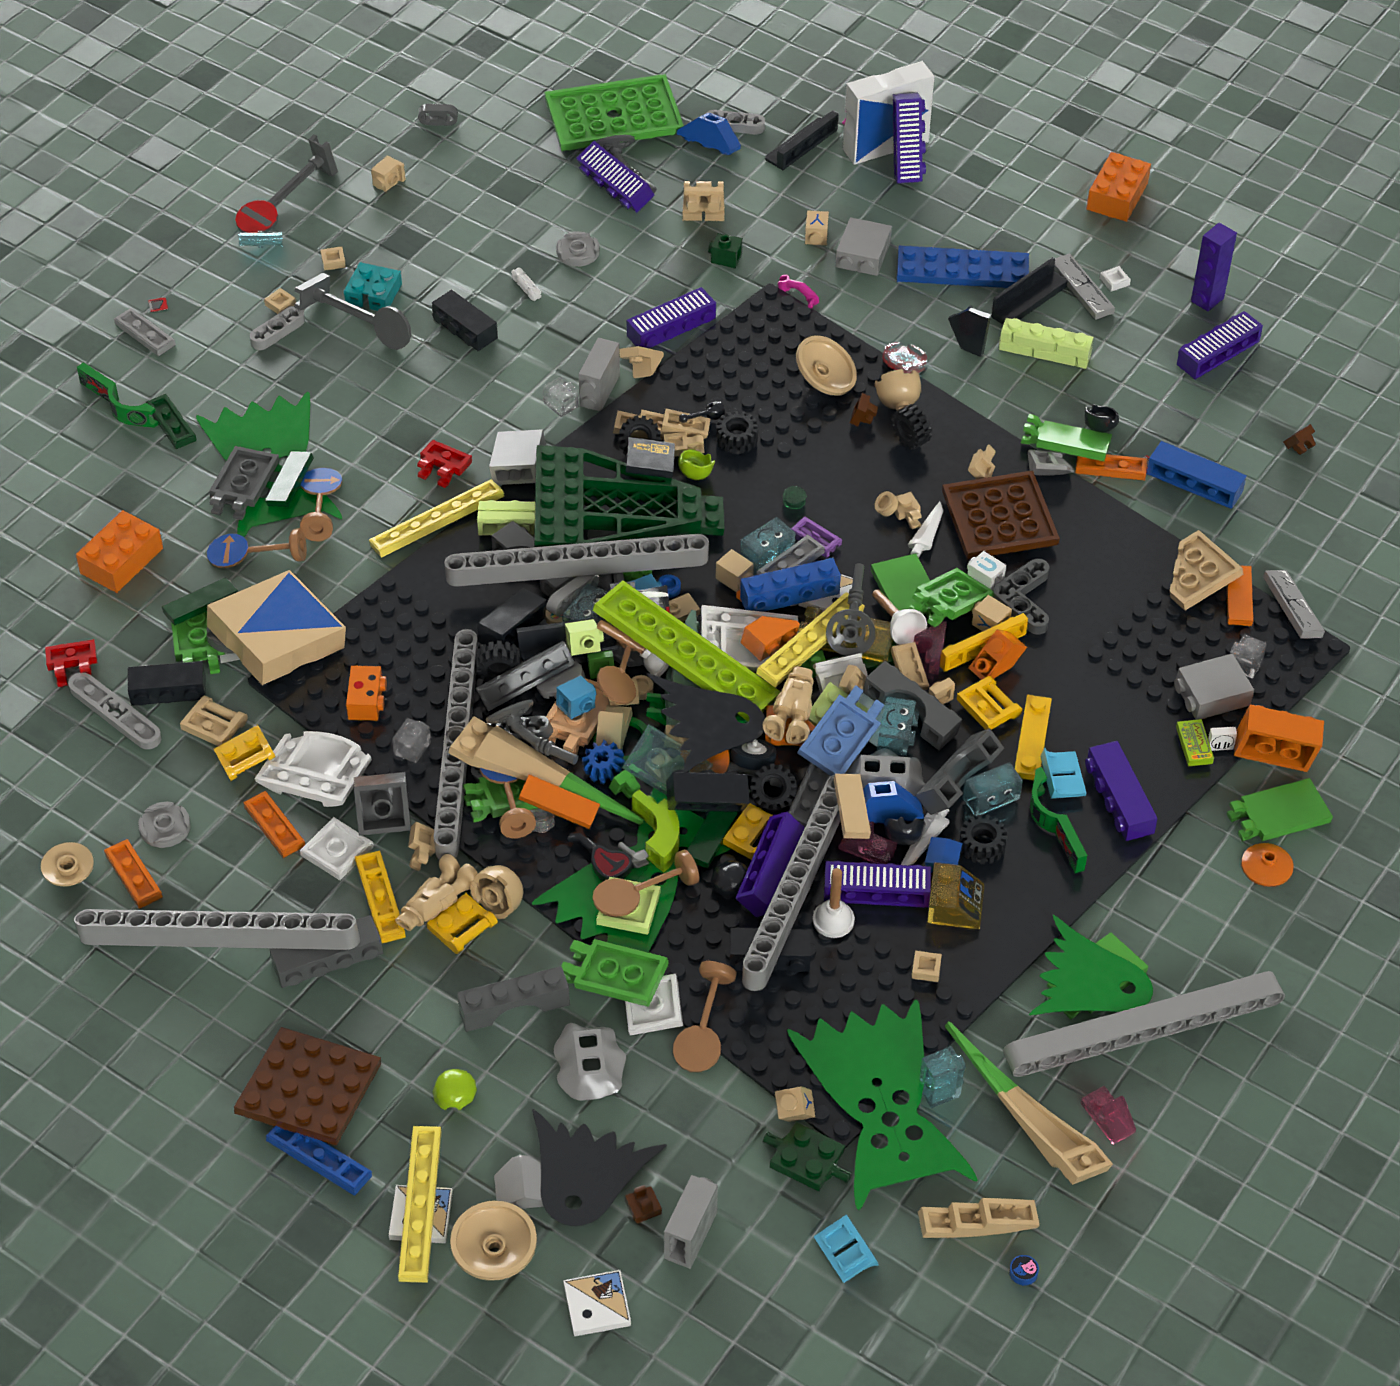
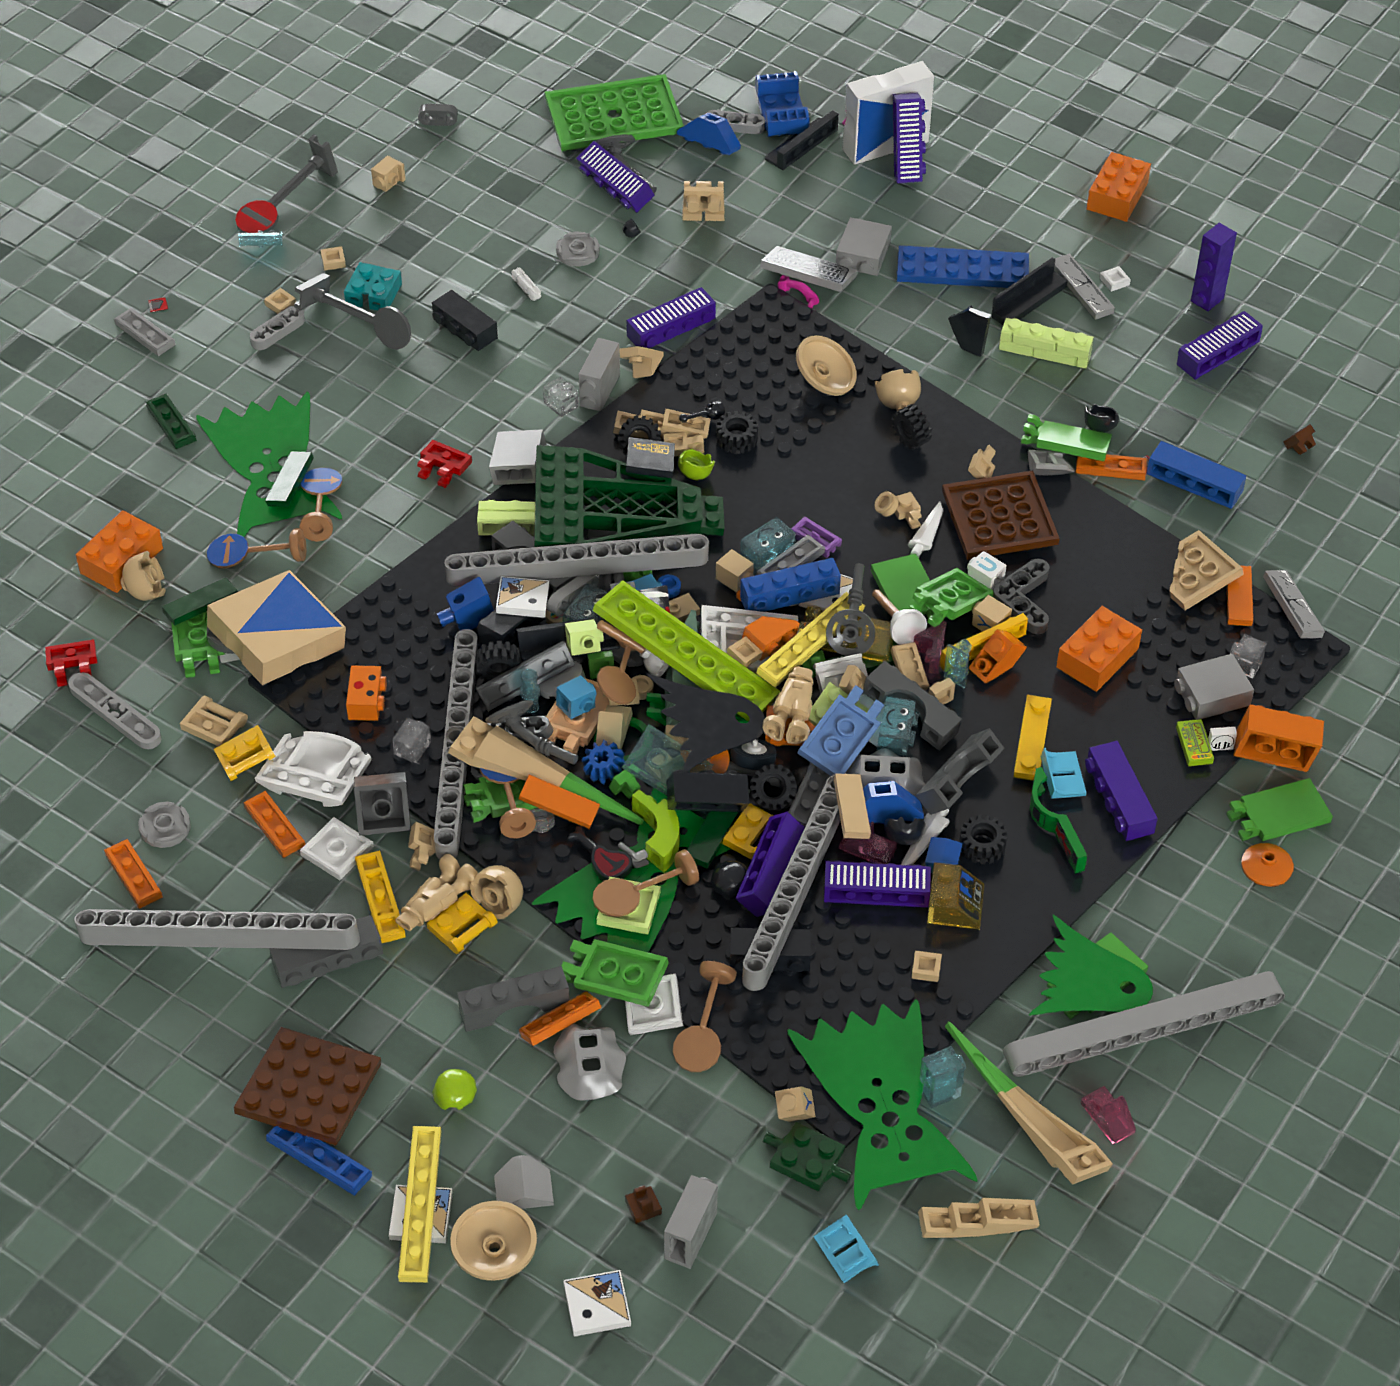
(67, 856): tan dish -> none
(107, 389): green piece -> none
(142, 577): none -> tan cylinder
(166, 683): black brick -> none
(242, 480): dark grey tile -> none
(435, 518): light yellow tile -> none
(467, 605): none -> blue torso
(522, 597): none -> white tile
(530, 689): none -> clear light blue pin
(559, 1018): none -> orange tile
(584, 1169): black piece -> none
(631, 229): none -> black hinge
(725, 250): dark green brick -> none
(744, 652): none -> tan plate
(781, 104): none -> blue plate
(794, 497): clear green tile -> none
(808, 268): none -> tile
(816, 227): tan brick -> none
(833, 916): white piece -> none
(863, 411): reddish brown tile -> none
(904, 357): clear light blue tile -> none
(957, 662): none -> clear light blue hinge
(984, 708): yellow plate -> none
(992, 789): clear light blue brick -> none
(1024, 1270): tile -> none
(1099, 648): none -> orange brick

